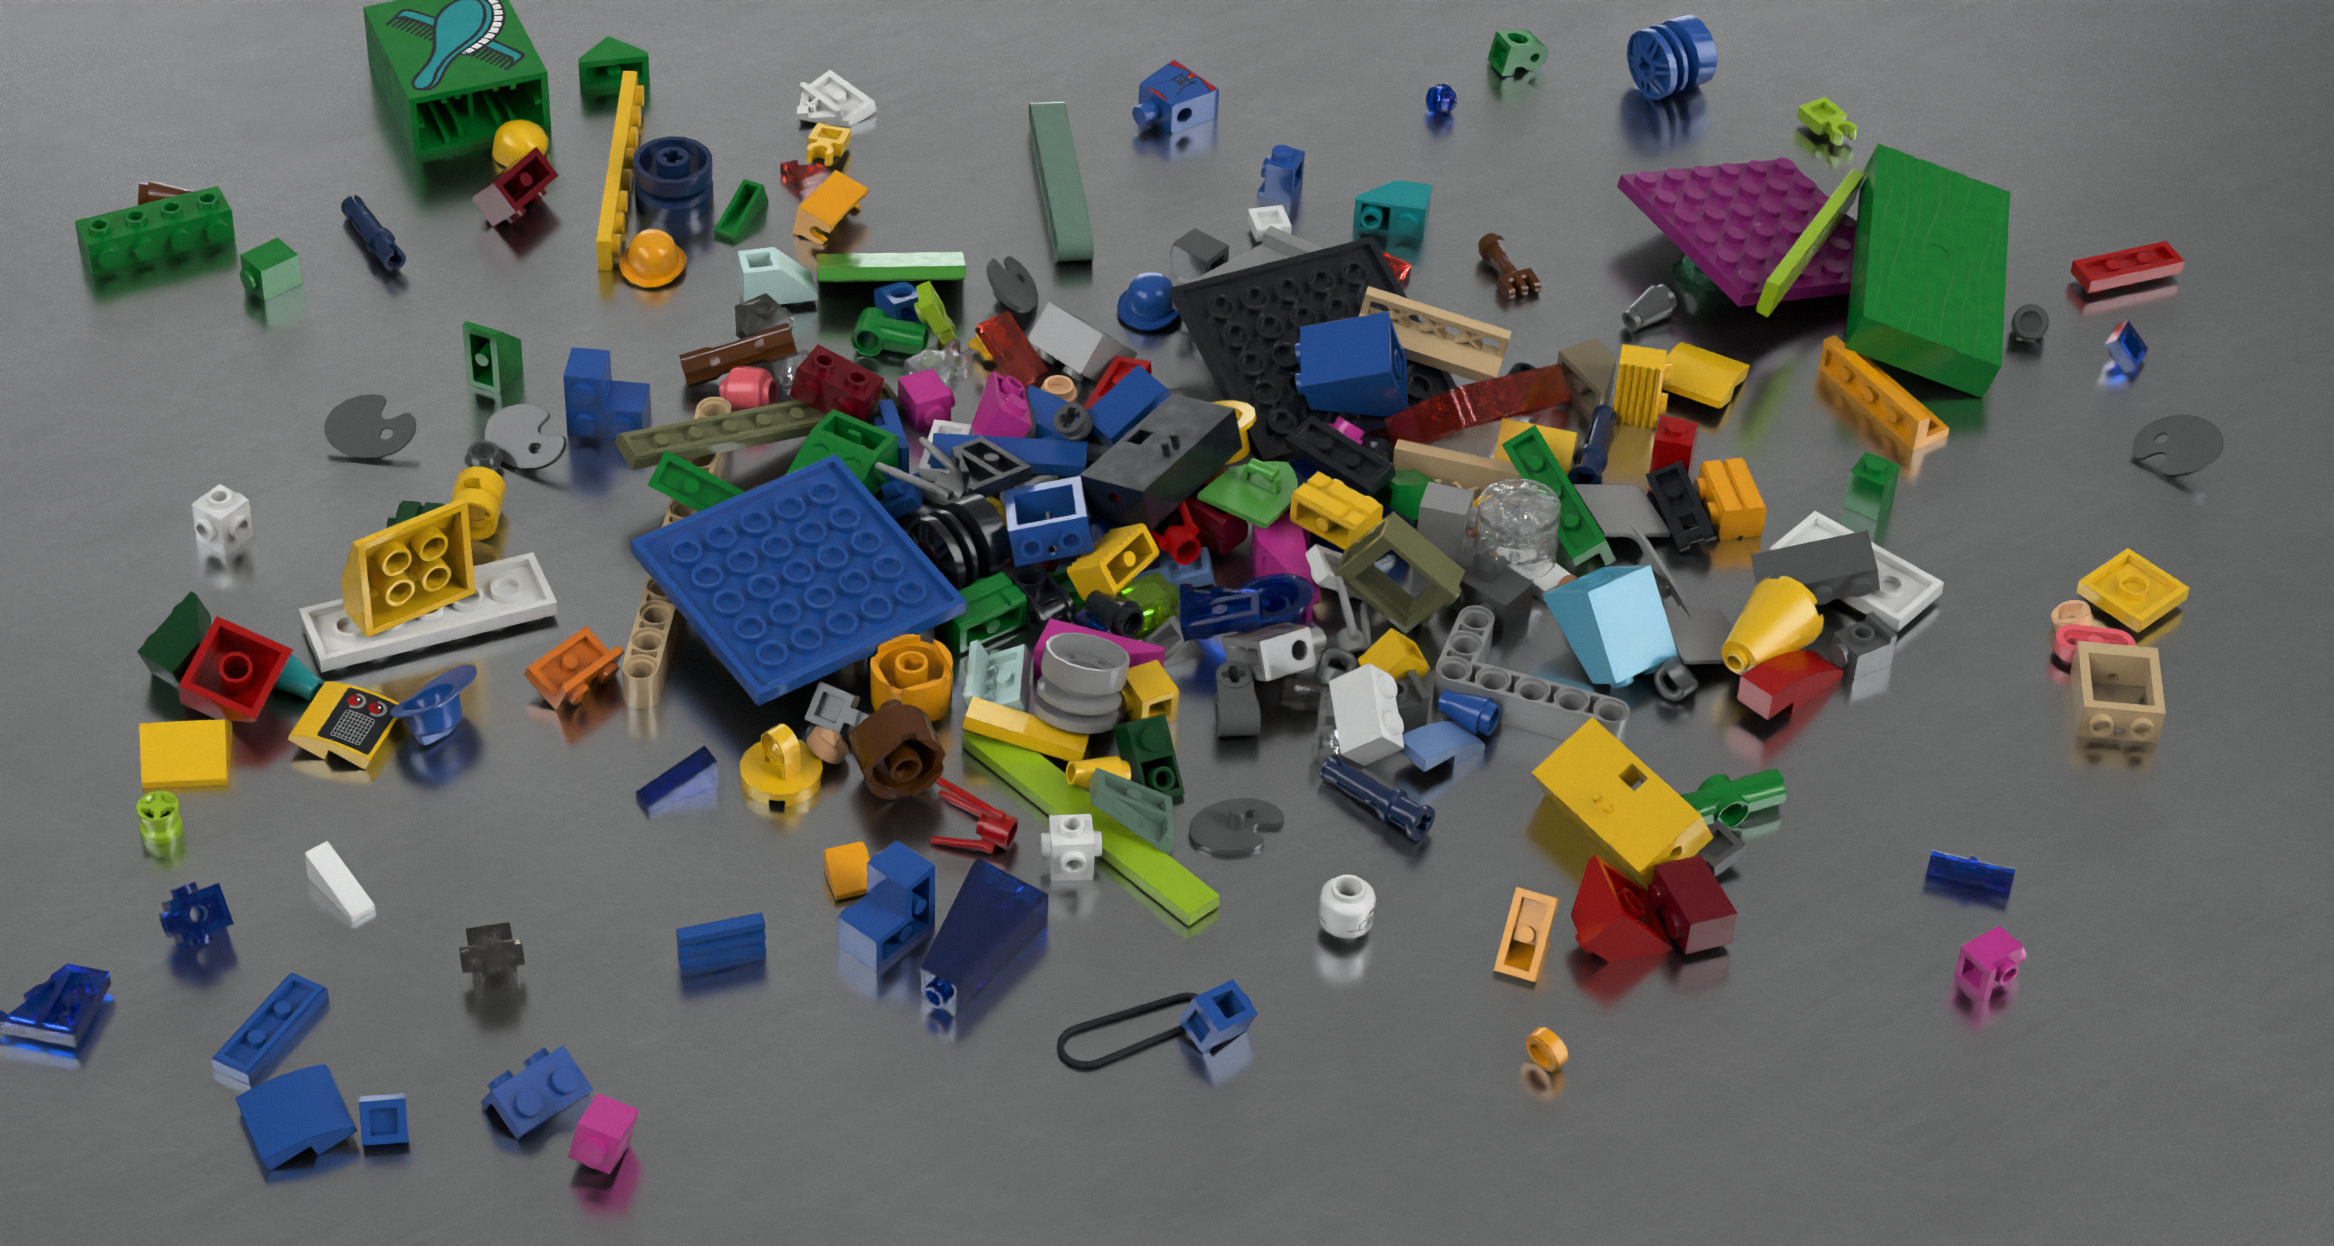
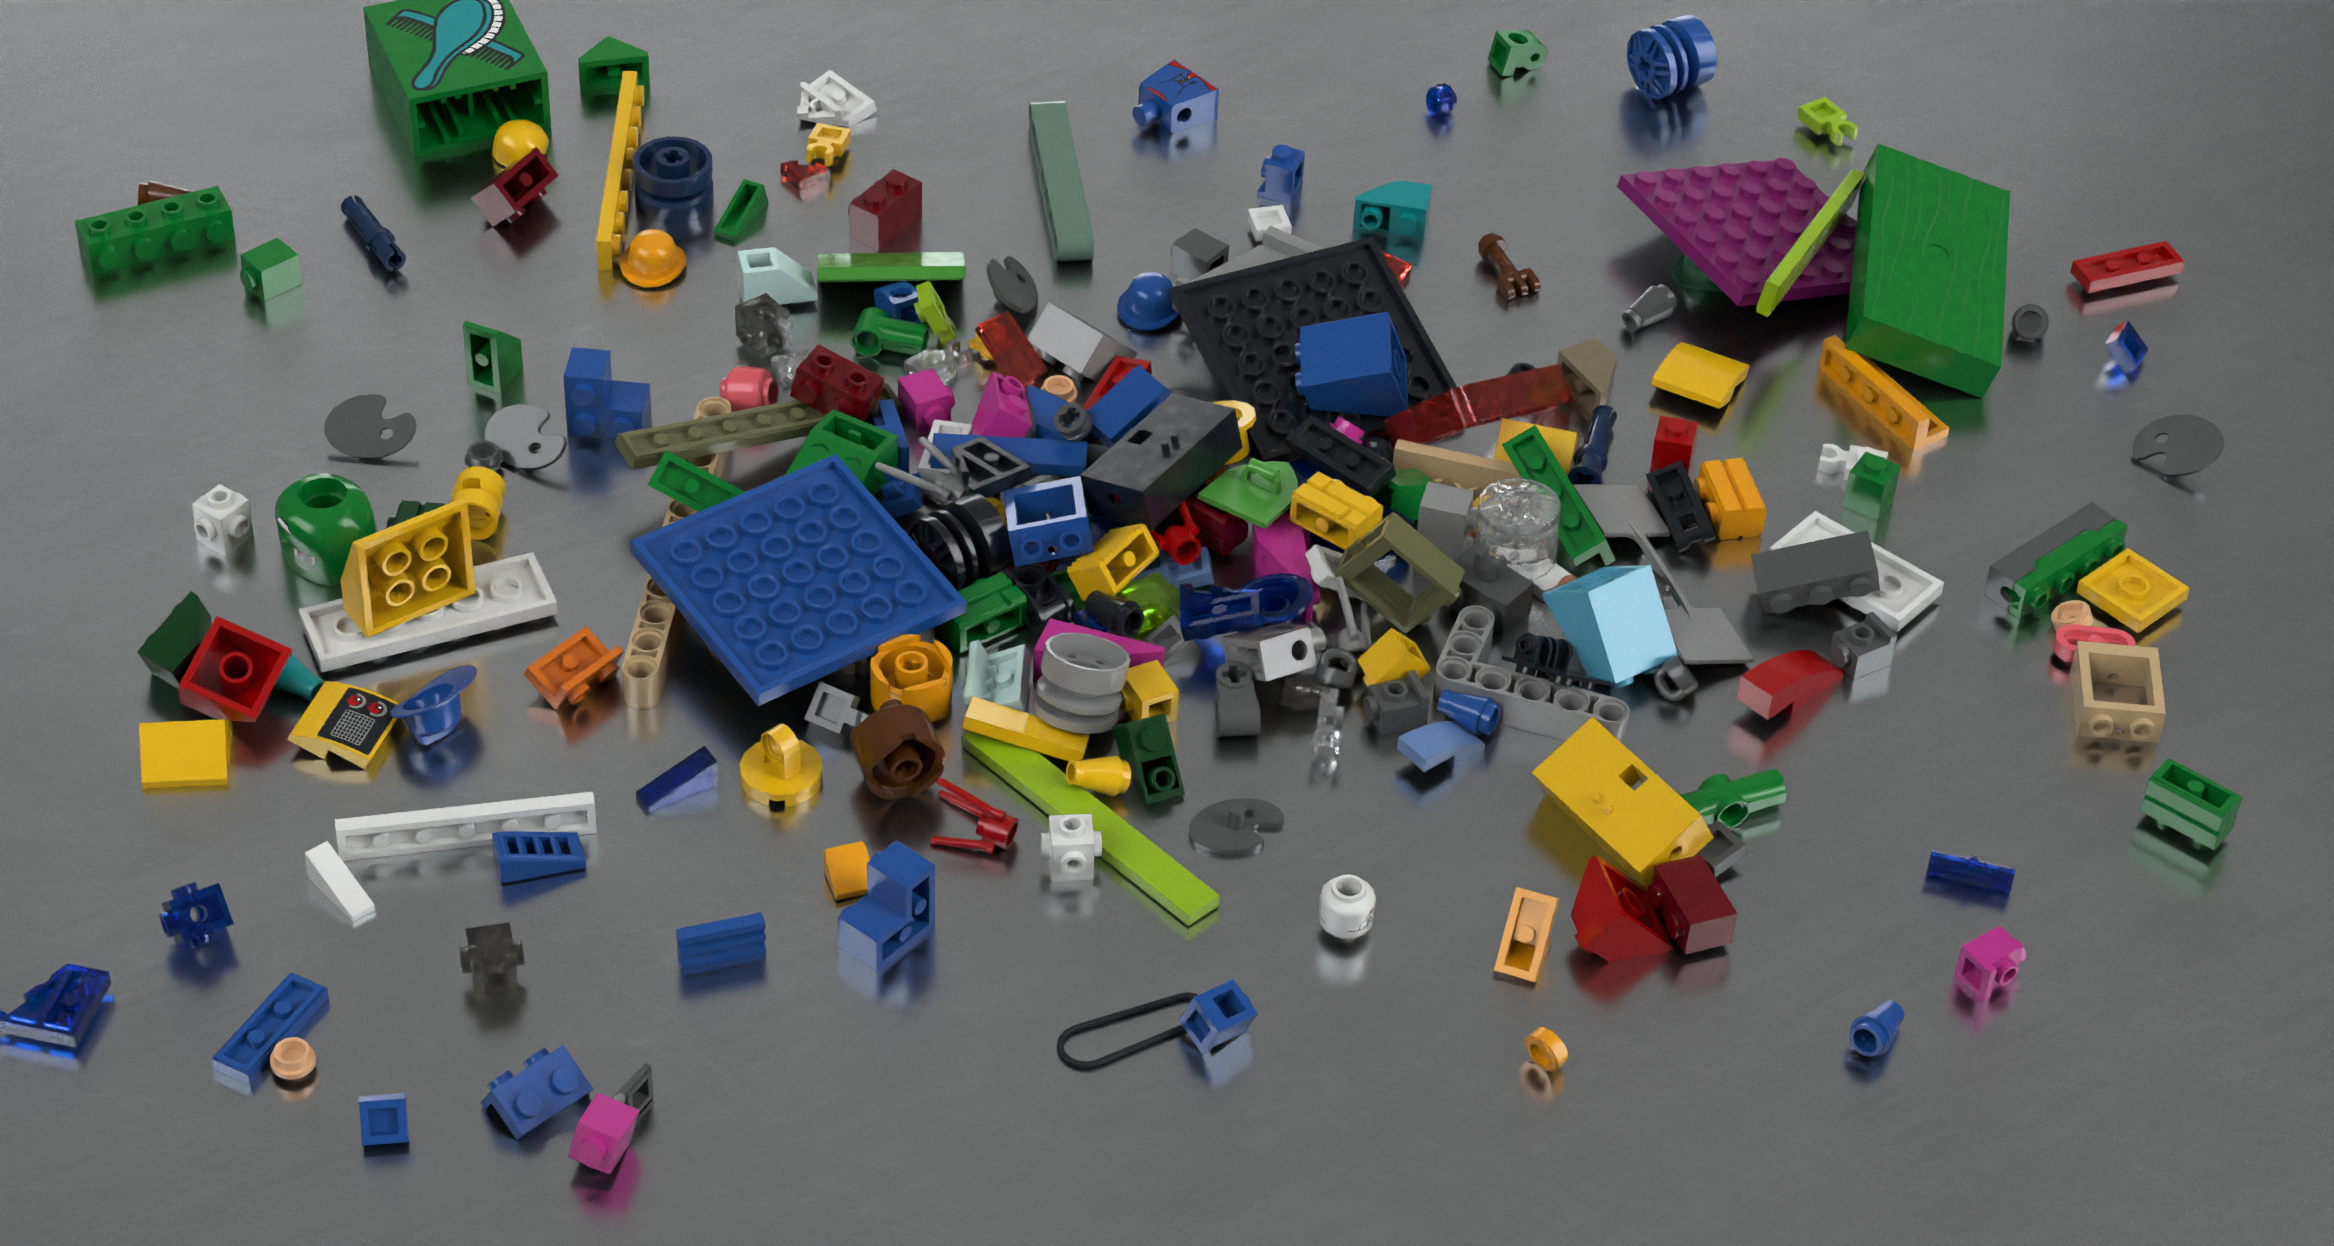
(159, 817): lime wheel -> none
(292, 1058): none -> light nougat plate
(296, 1113): blue slope -> none
(318, 524): none -> green piece
(461, 825): none -> white plate
(523, 855): none -> blue slope
(637, 1089): none -> dark grey slope
(764, 347): reddish brown axle -> none
(827, 745): light nougat tile -> none
(828, 206): light orange hinge -> none
(885, 209): none -> dark red brick
(981, 935): clear blue slope -> none
(1135, 807): sand green wing -> none
(1367, 714): white brick -> none
(1390, 804): dark blue pin -> none
(1434, 345): tan fence -> none
(1549, 659): none -> black hinge
(1639, 385): yellow brick -> none
(1773, 622): yellow cone -> none
(1836, 460): none -> white plate
(1875, 1030): none -> blue cone
(2055, 560): none -> piece
(2190, 804): none -> green brick

